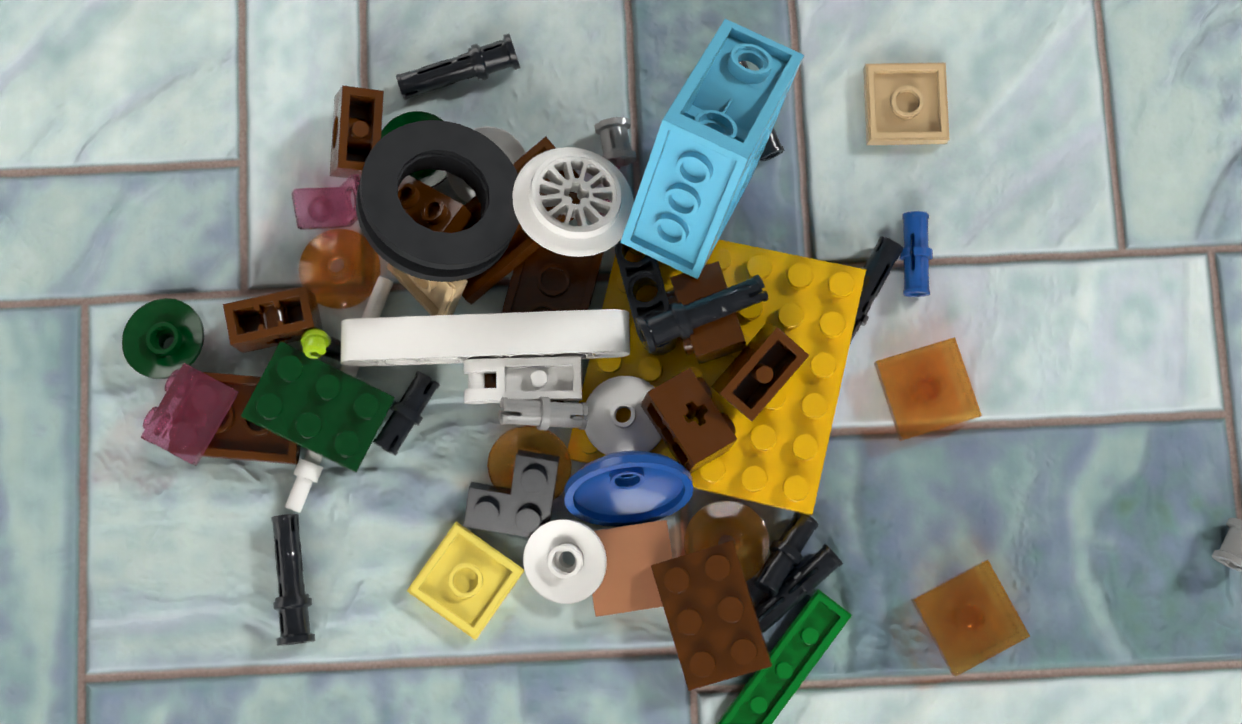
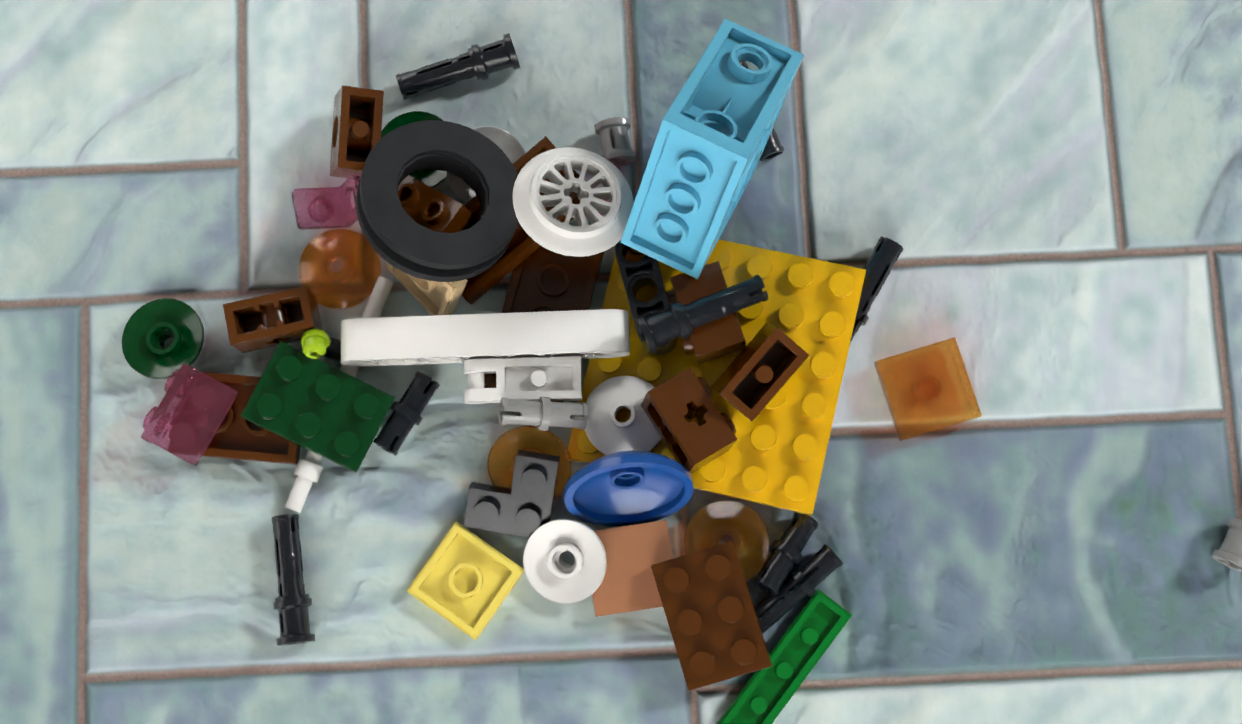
(906, 104): tan tile -> none
(916, 254): blue pin -> none
(970, 618): clear orange plate -> none

